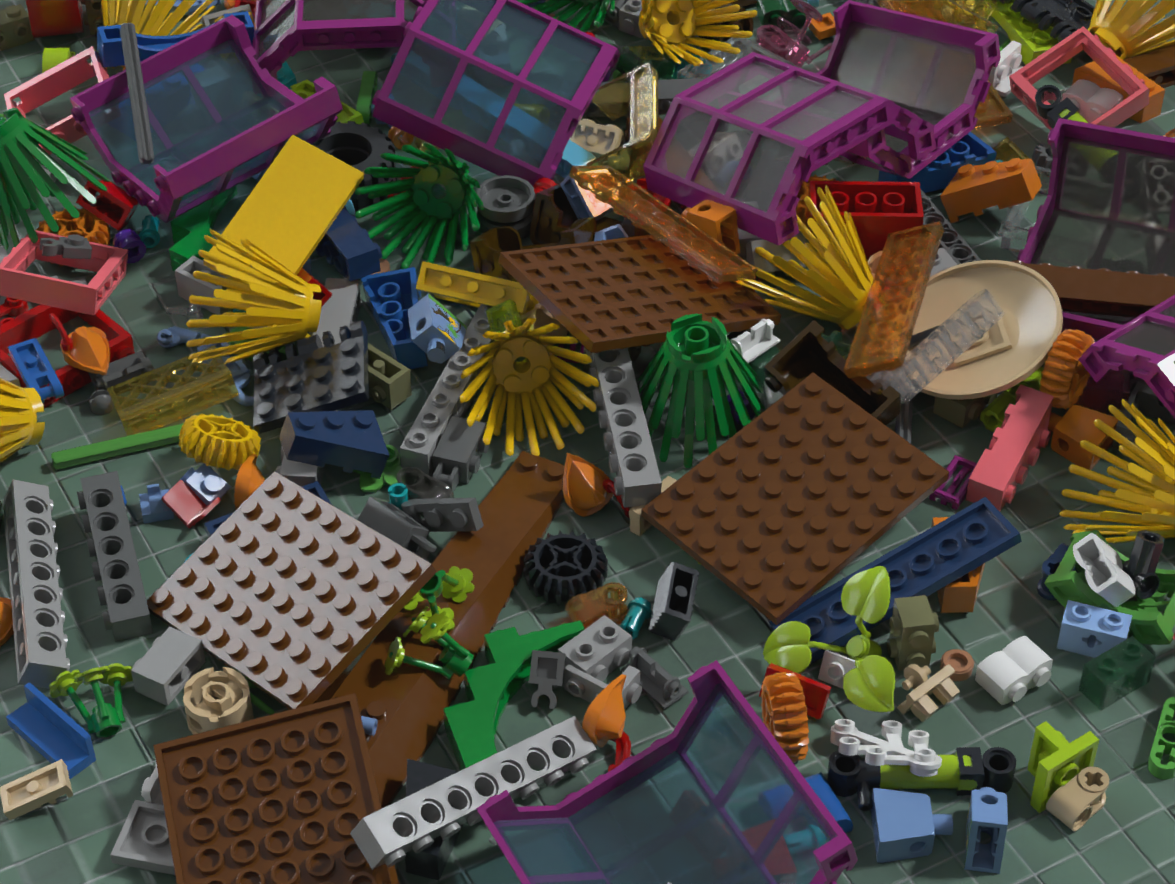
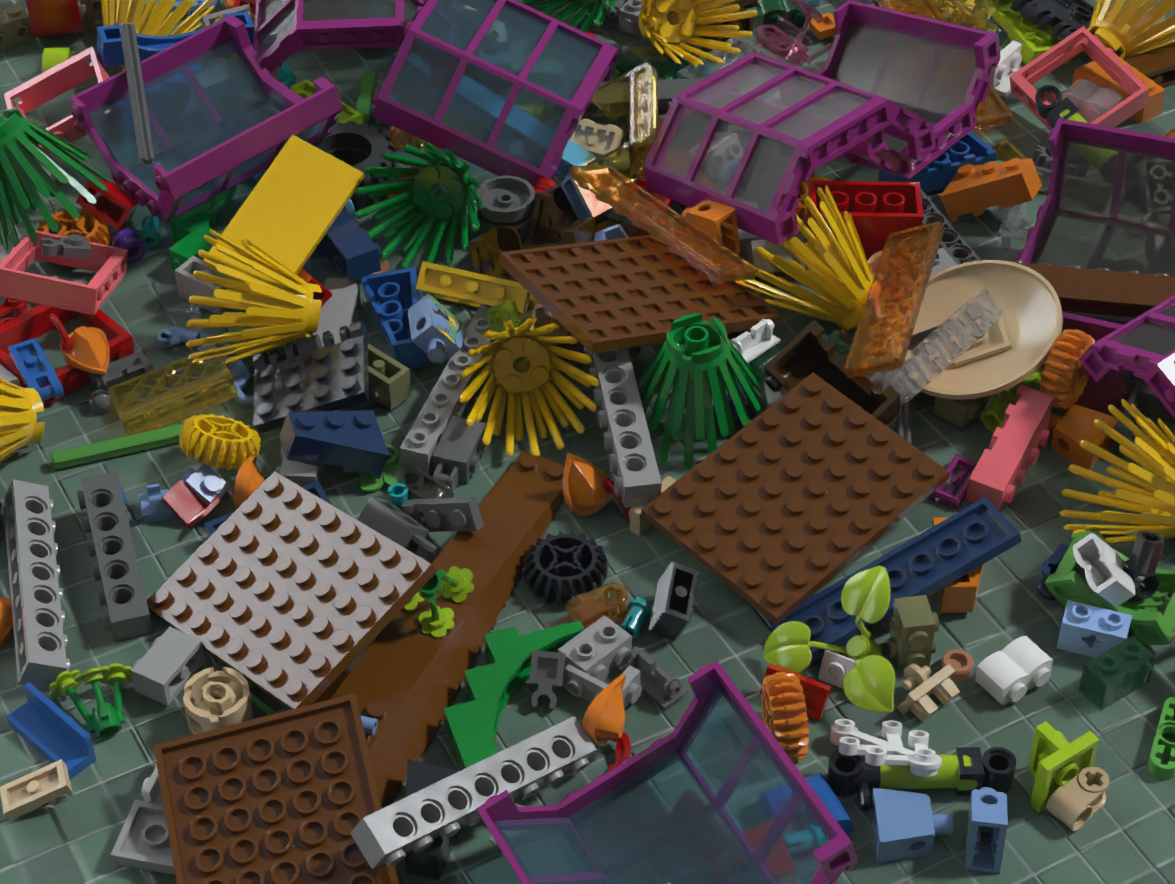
(453, 657): plant -> none

